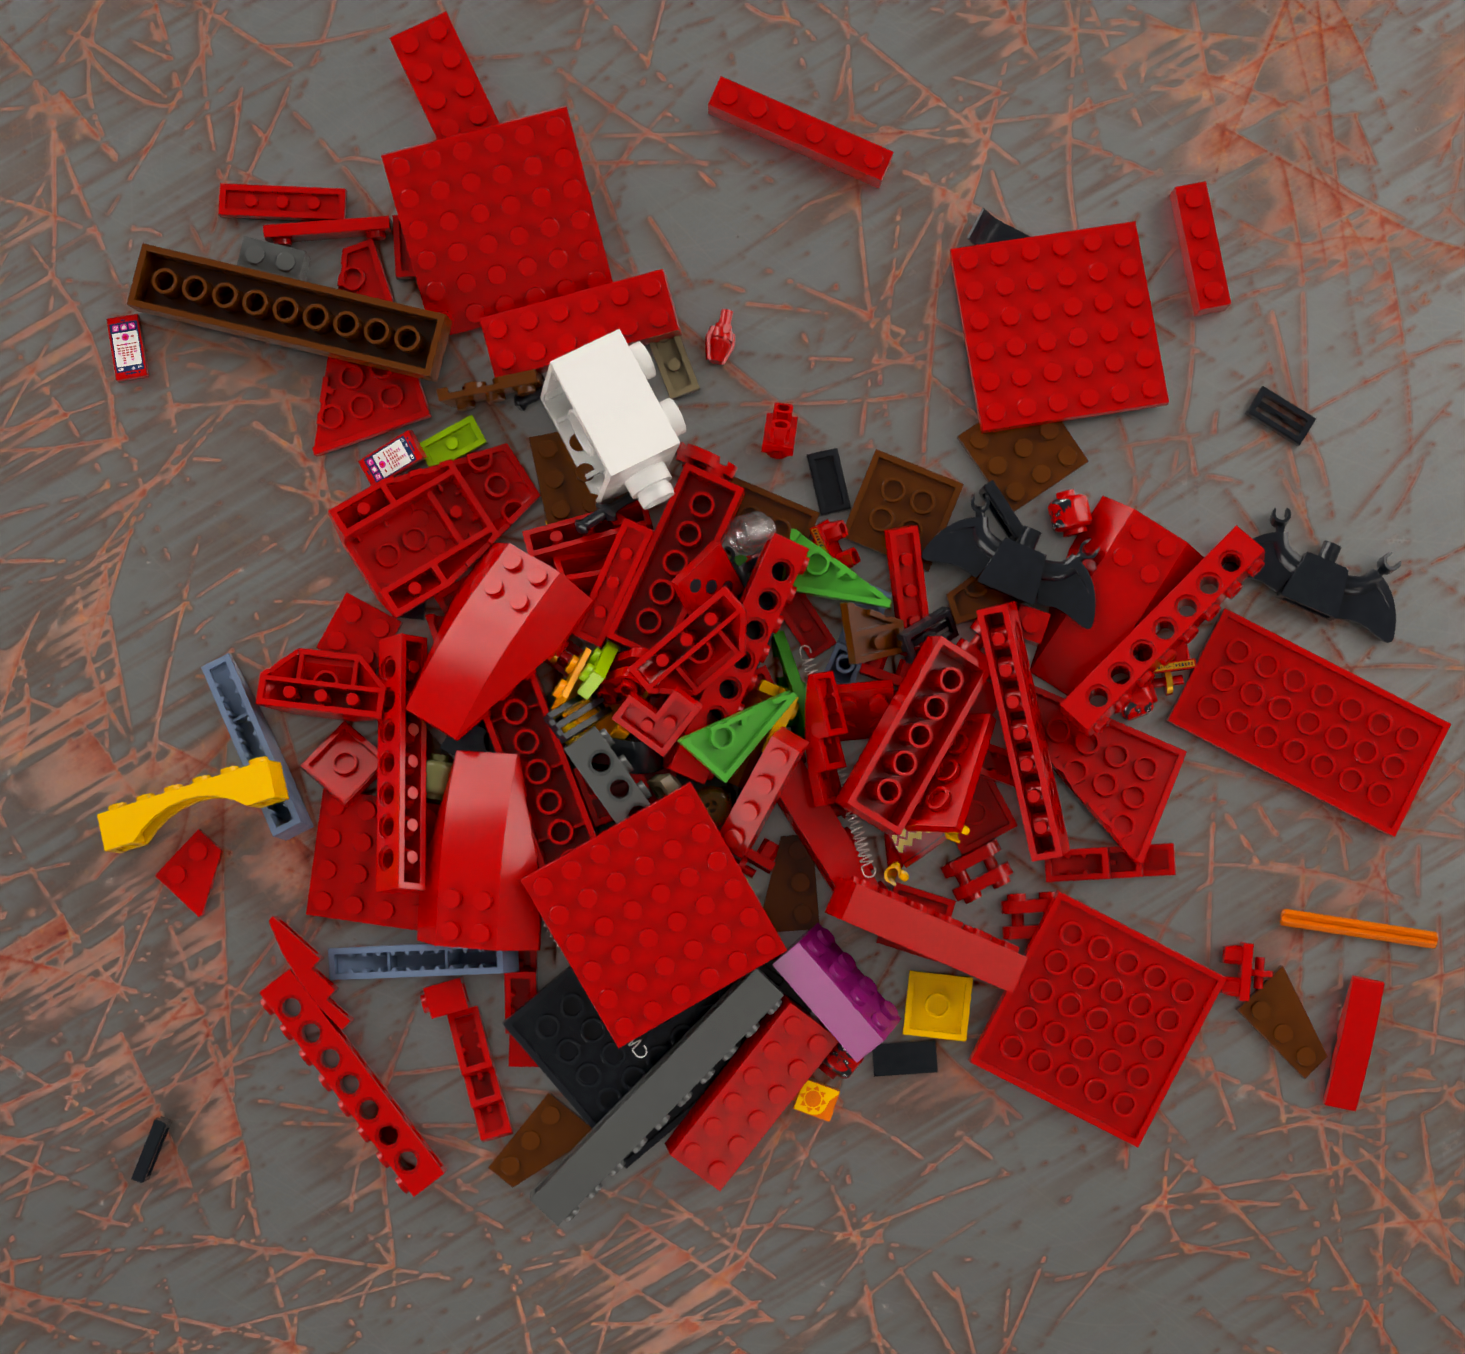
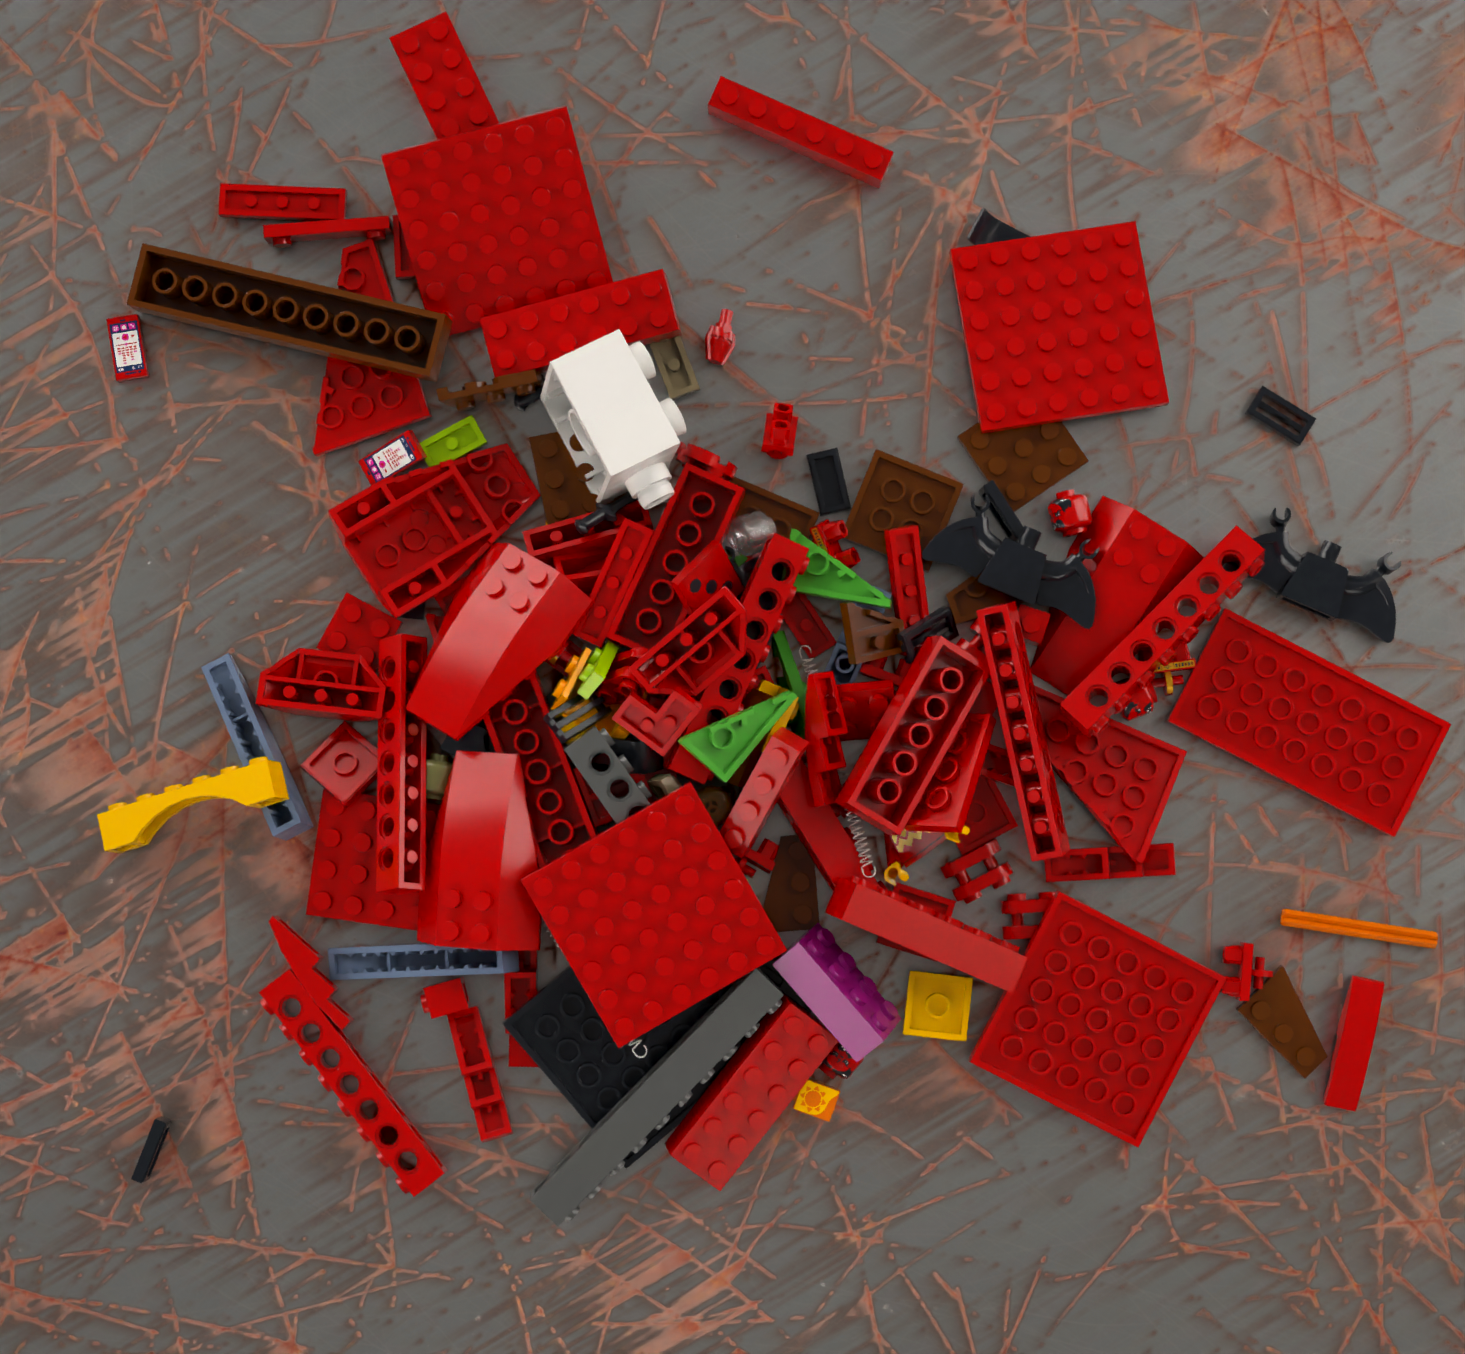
(192, 871): red wing -> none
(274, 258): dark grey brick -> none
(541, 1140): reddish brown wing -> none
(905, 1058): black tile -> none
(1200, 248): red brick -> none

